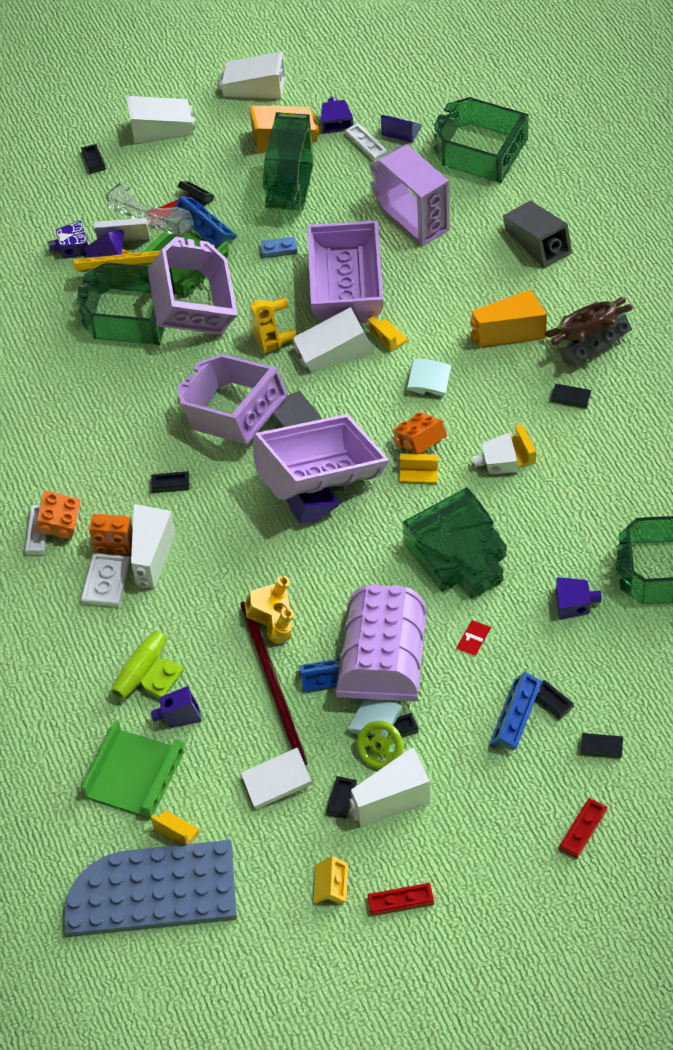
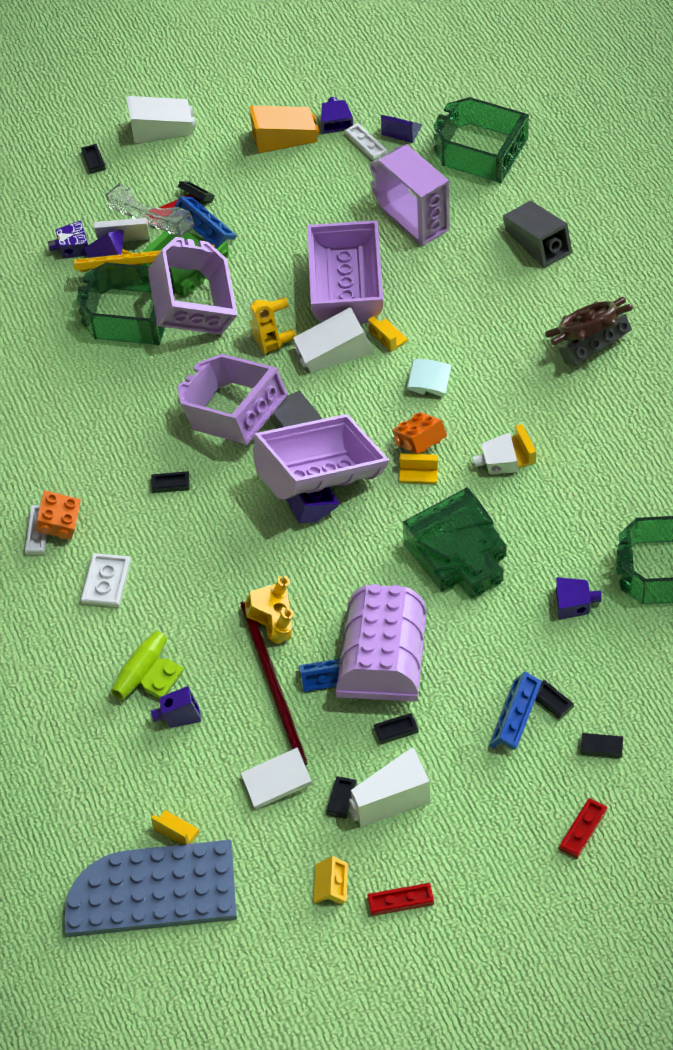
(111, 534): orange brick -> none
(131, 771): bright green panel -> none
(150, 543): white slope -> none
(254, 77): white slope -> none
(279, 247): medium blue plate -> none
(288, 162): clear green container -> none
(363, 742): lime plate -> none
(374, 710): light aqua slope -> none
(473, 637): red sticker -> none
(509, 321): light orange slope -> none
(571, 395): black tile -> none

